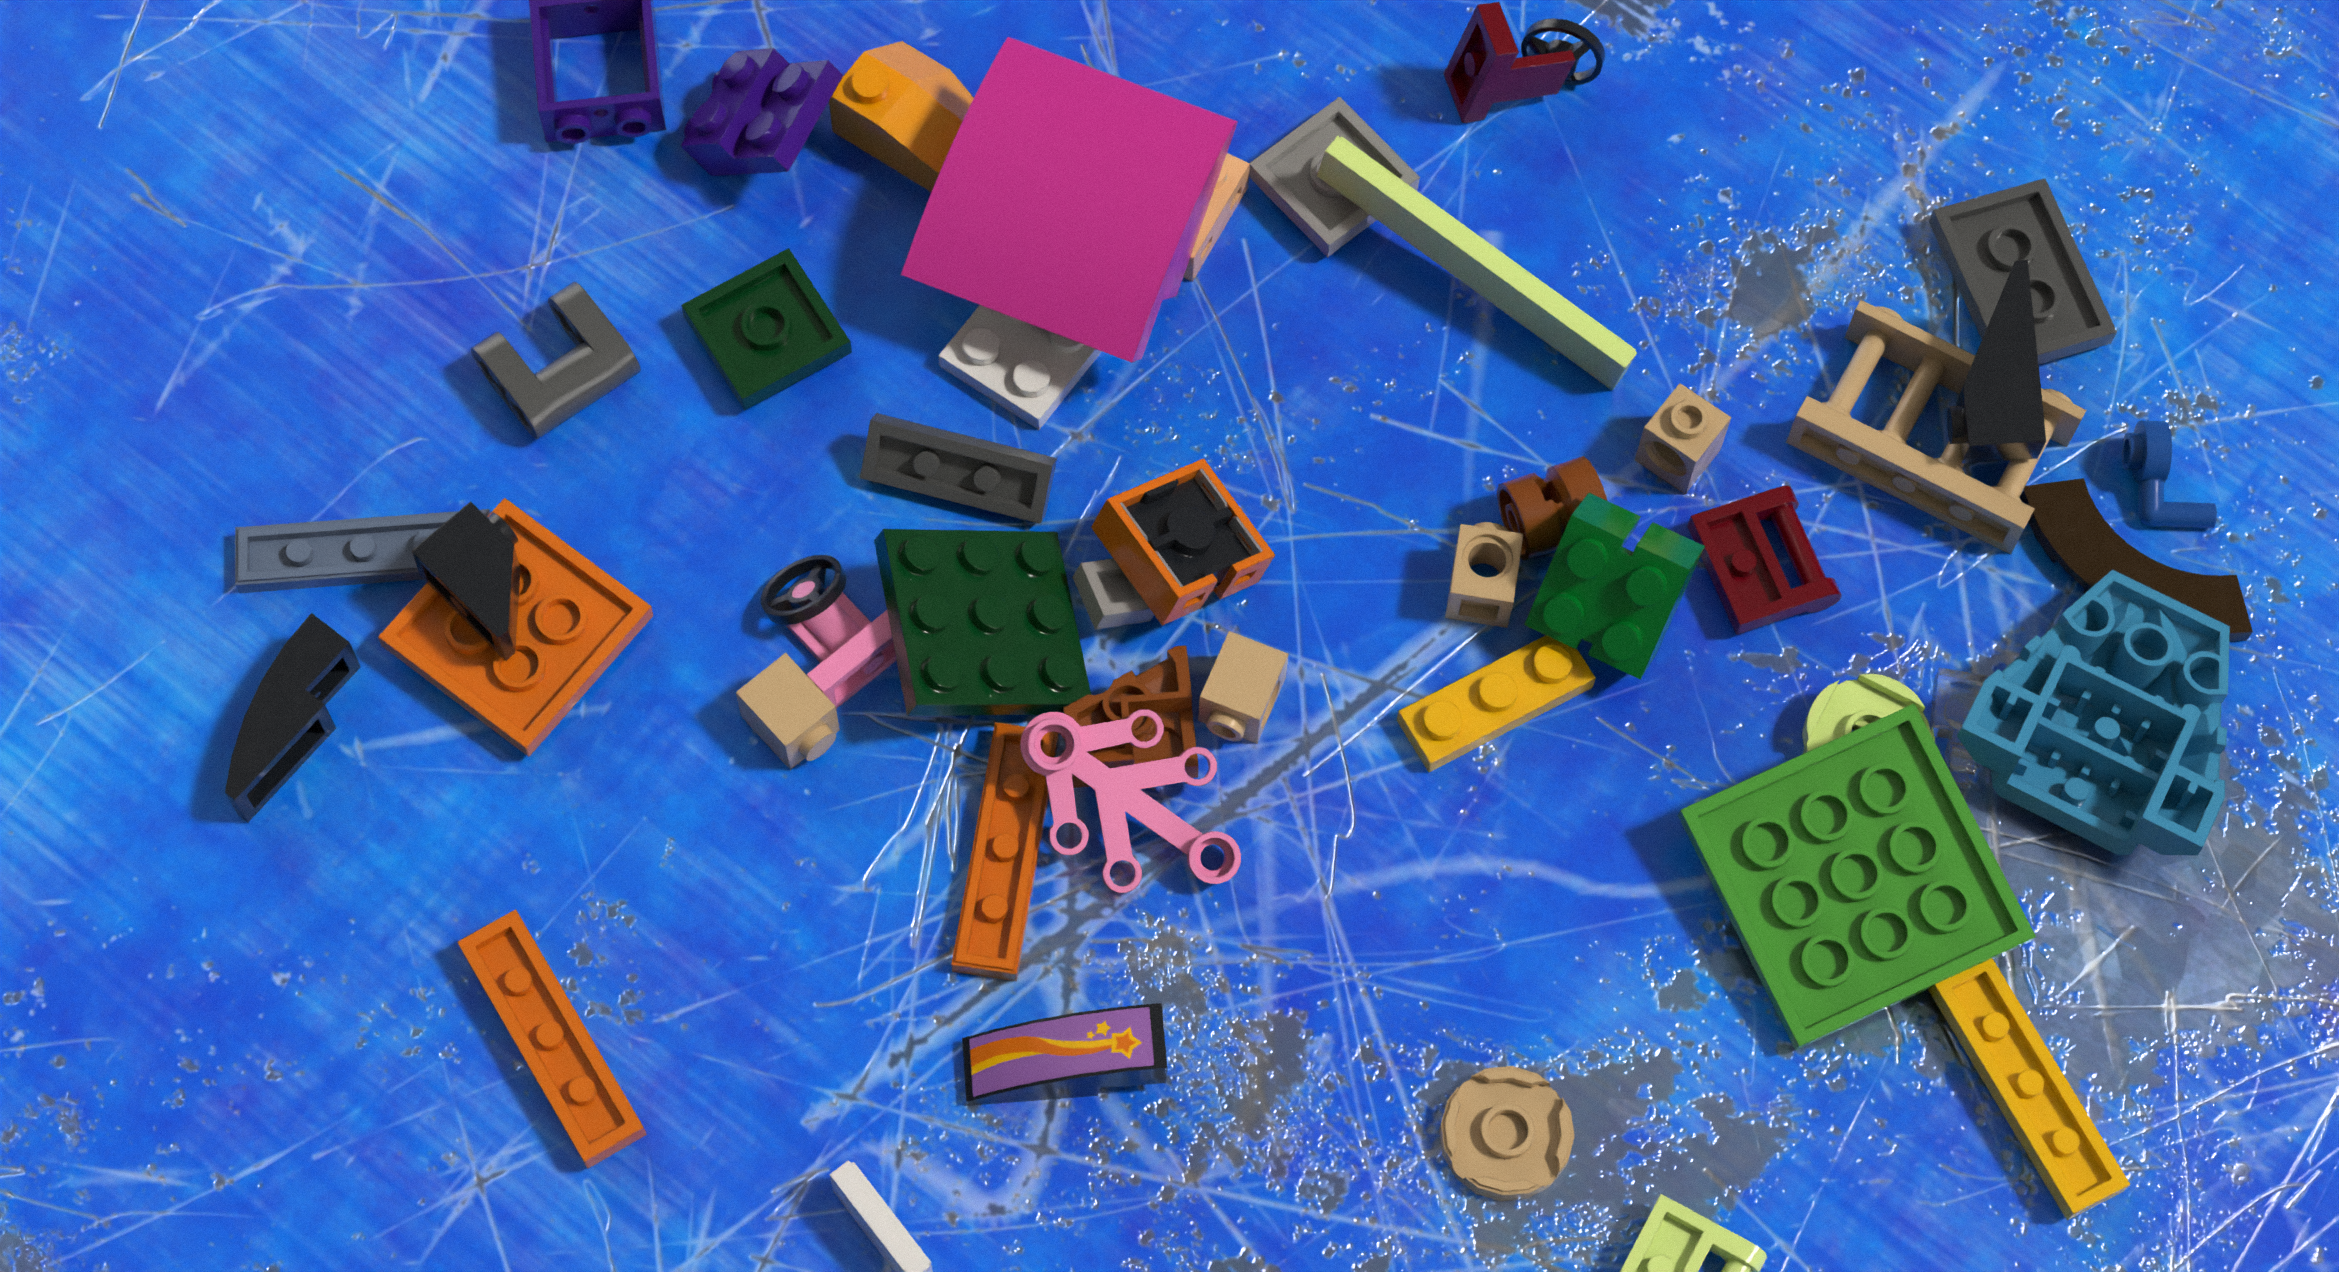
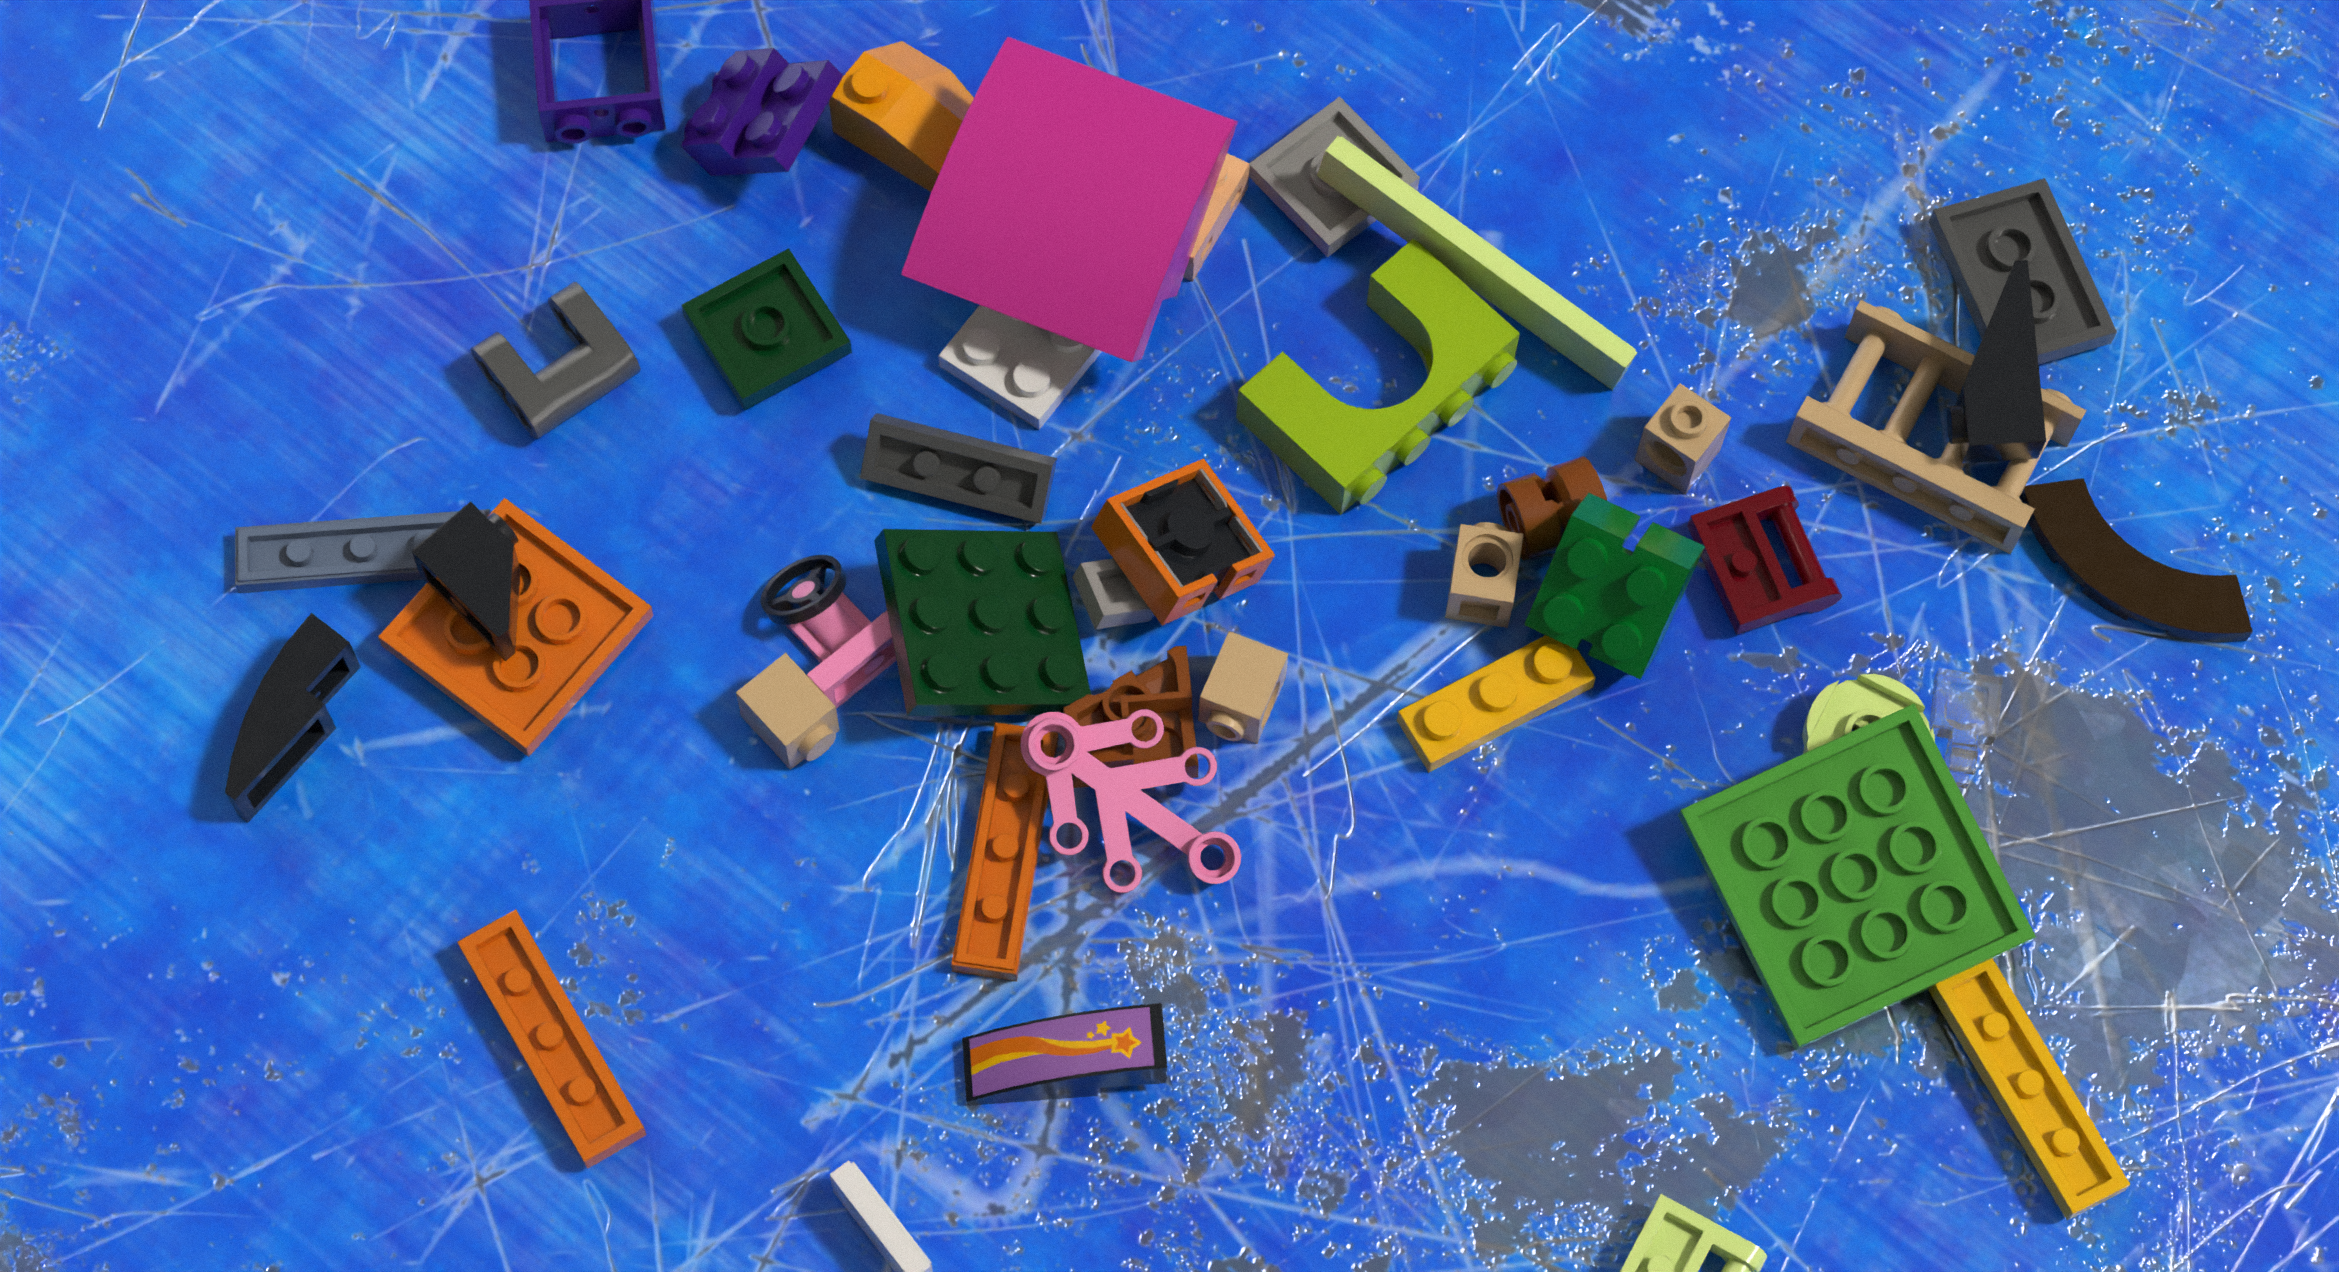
(1351, 449): none -> lime arch
(1487, 68): piece -> none
(1506, 1133): tan tile -> none
(2112, 721): dark azure wedge -> none
(2149, 457): blue plate -> none

